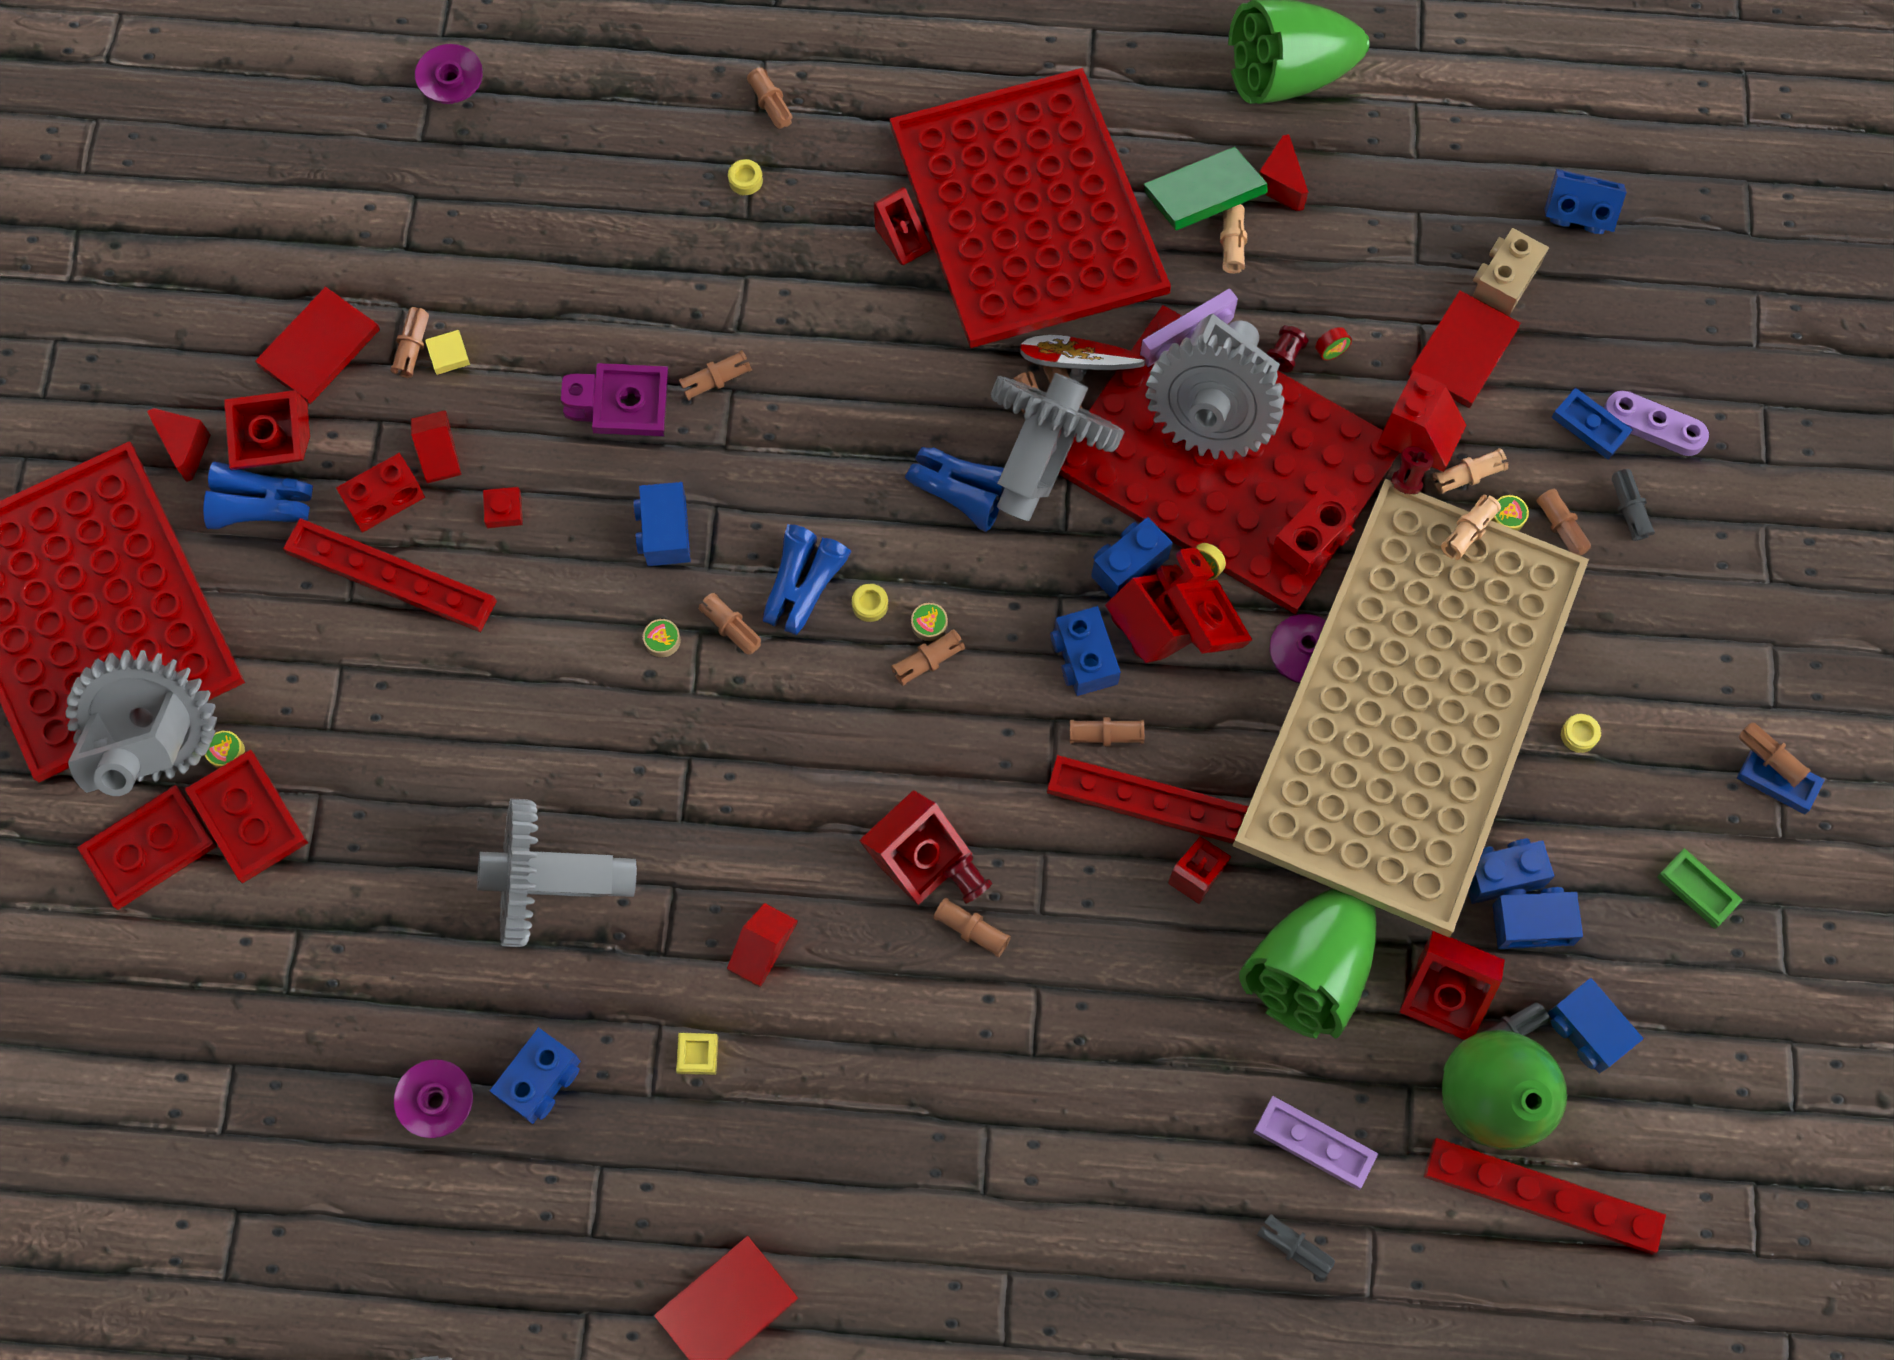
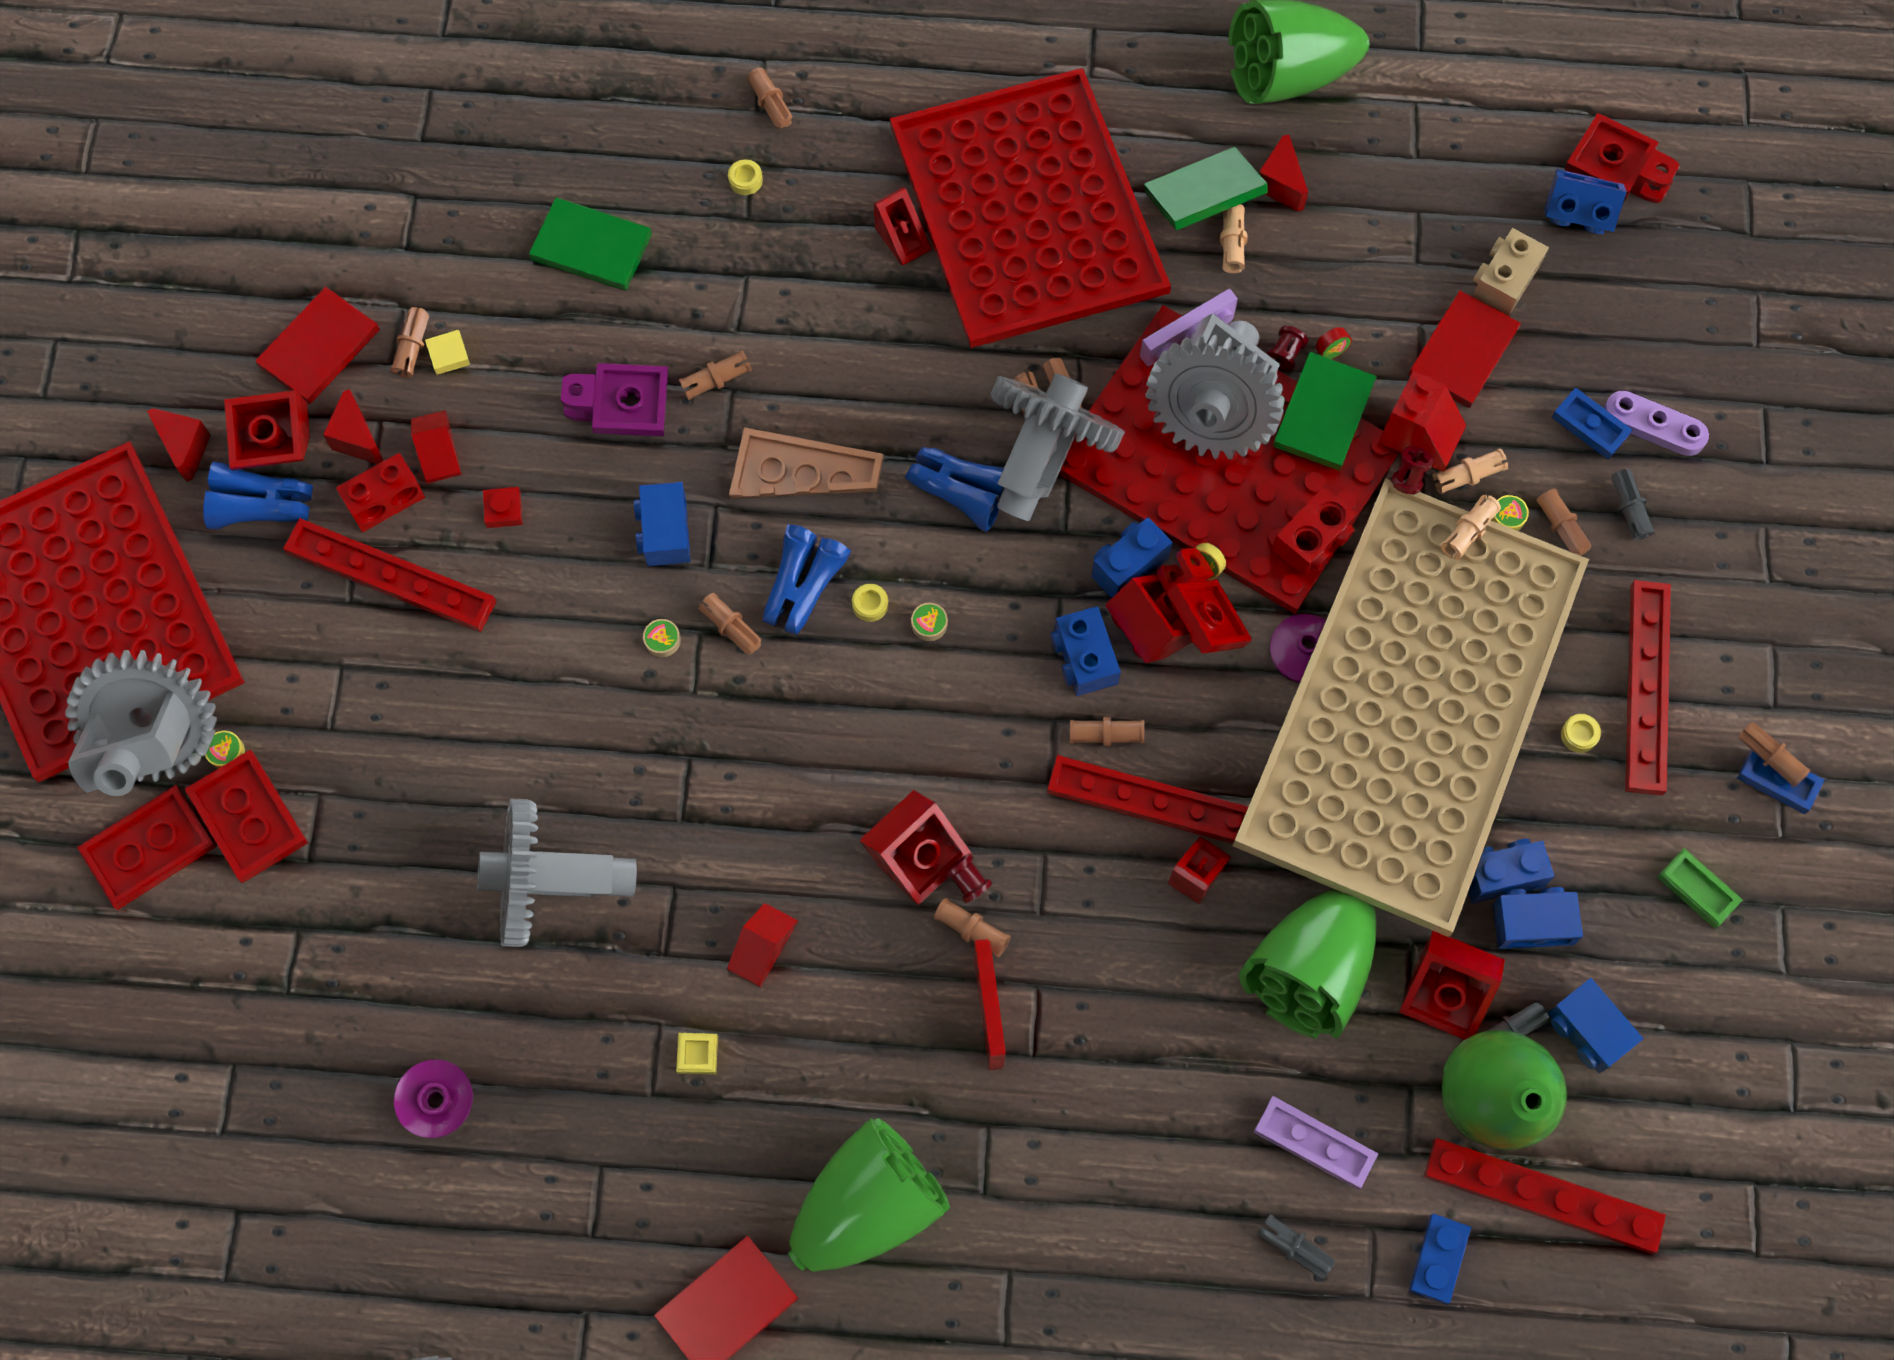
(349, 432): none -> red slope
(445, 63): magenta dish -> none
(536, 1076): blue brick -> none
(590, 244): none -> green tile
(795, 466): none -> nougat wing
(865, 1202): none -> bright green cylinder
(928, 657): nougat pin -> none
(989, 1004): none -> red tile
(1078, 354): shield -> none
(1324, 411): none -> green tile
(1439, 1259): none -> blue plate
(1635, 159): none -> red plate
(1648, 688): none -> red plate

